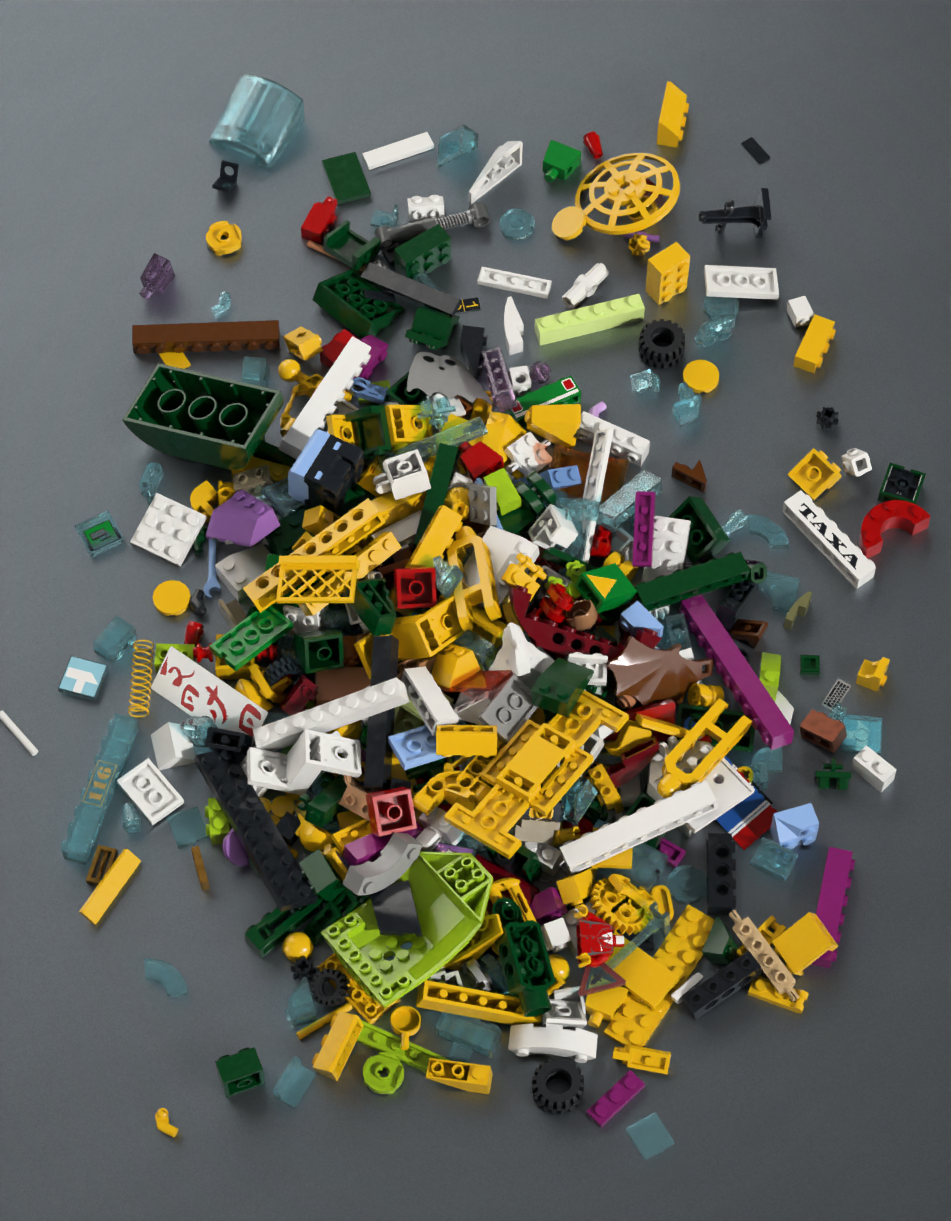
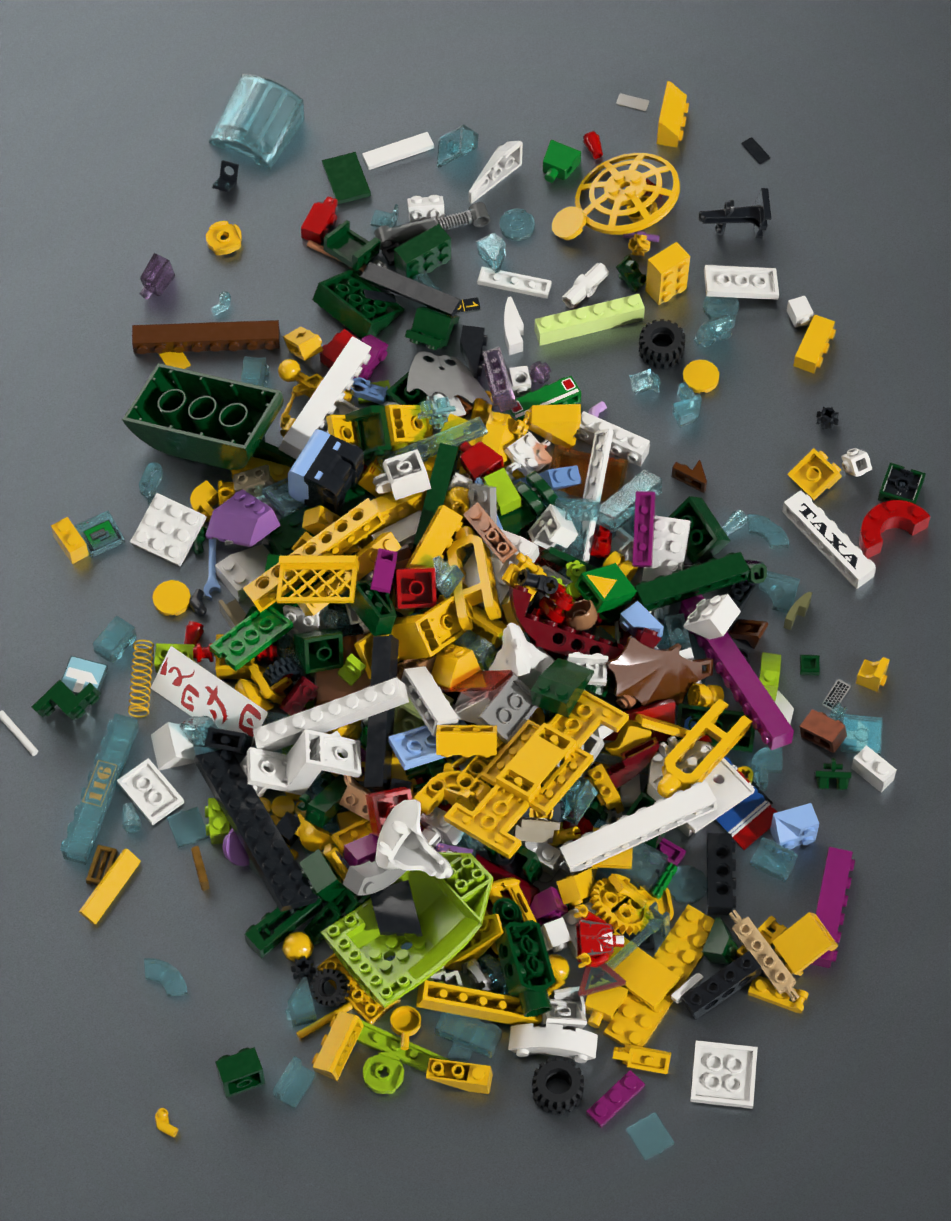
(67, 701): none -> dark green bracket
(69, 540): none -> yellow brick
(352, 670): none -> lime bracket
(384, 570): none -> magenta slope
(405, 846): none -> white animal
(490, 532): none -> nougat slope
(492, 251): none -> clear light blue slope
(520, 428): none -> yellow plate
(539, 582): none -> black connector
(631, 274): none -> dark green hips
(633, 102): none -> white sticker
(663, 880): none -> green axle
(712, 617): none -> white slope
(724, 1074): none -> white plate

